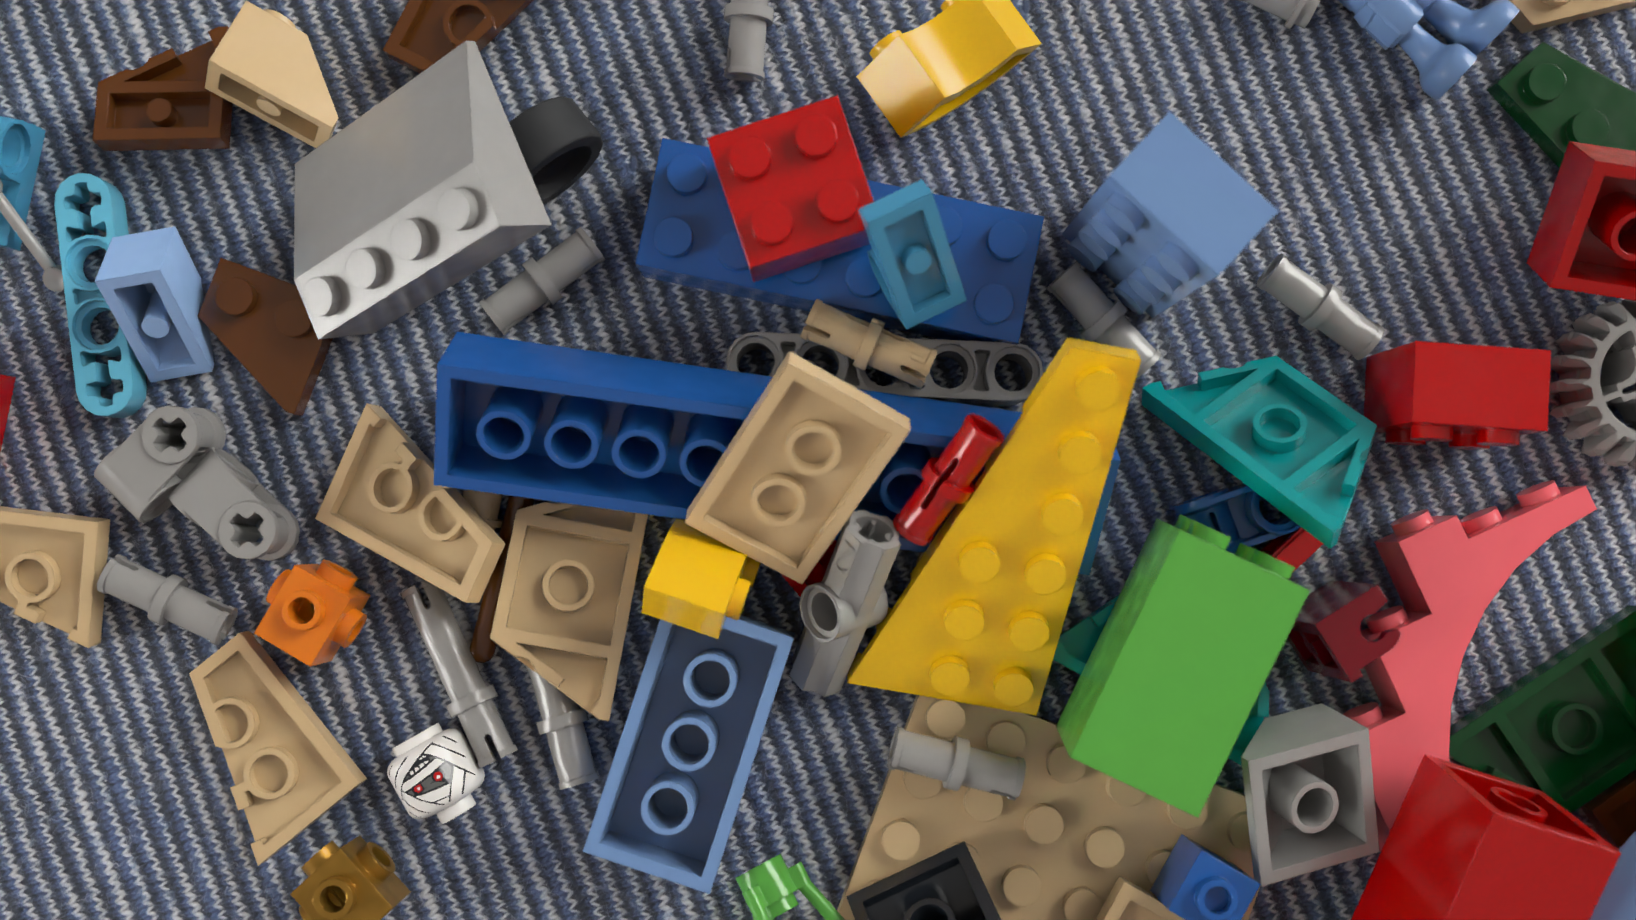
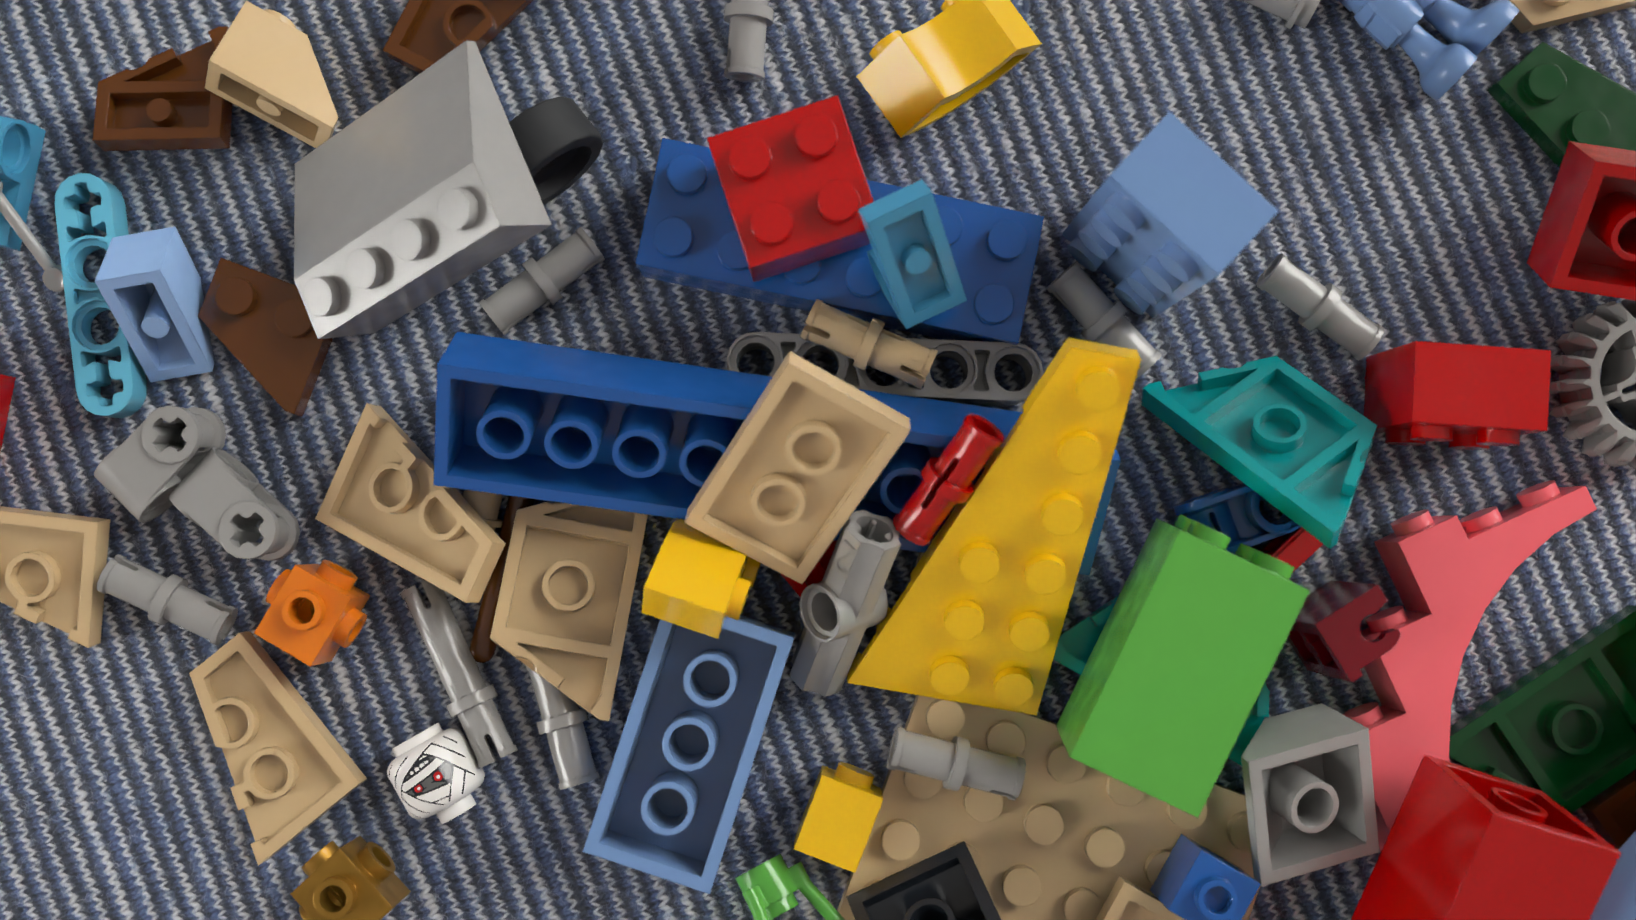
(839, 816): none -> yellow brick

